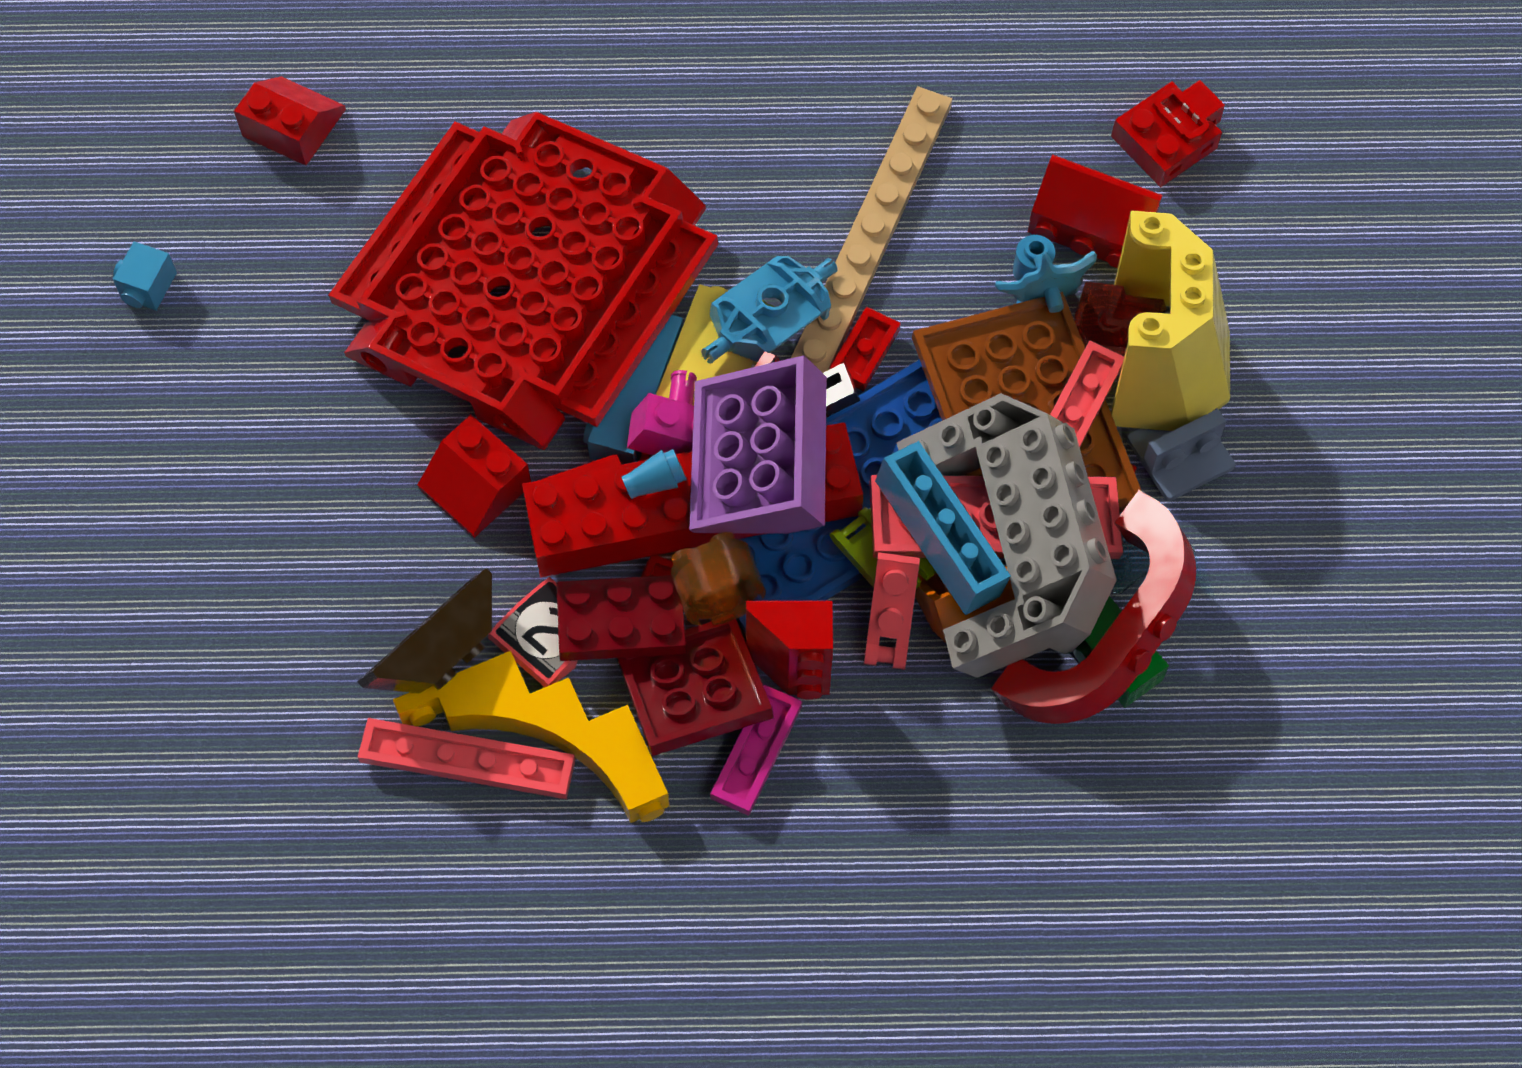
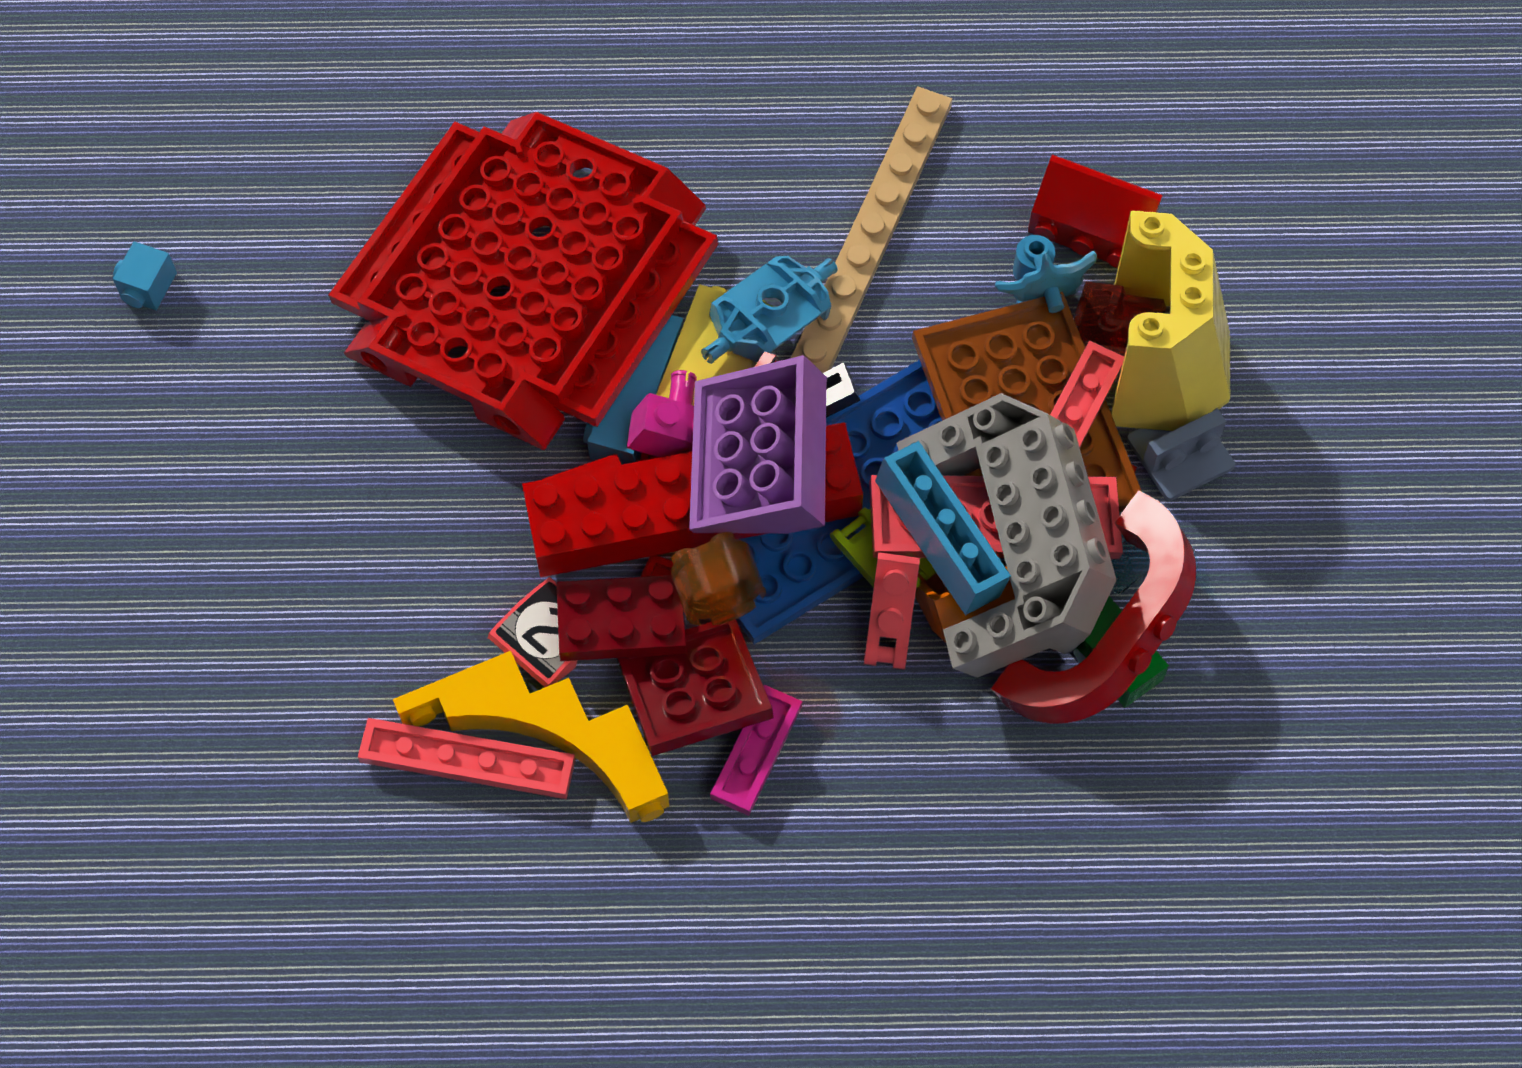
(287, 117): red slope -> none
(439, 642): dark brown wedge -> none
(474, 476): red slope -> none
(655, 475): dark azure cone -> none
(792, 644): red slope -> none
(867, 346): red plate -> none
(1171, 130): red piece -> none

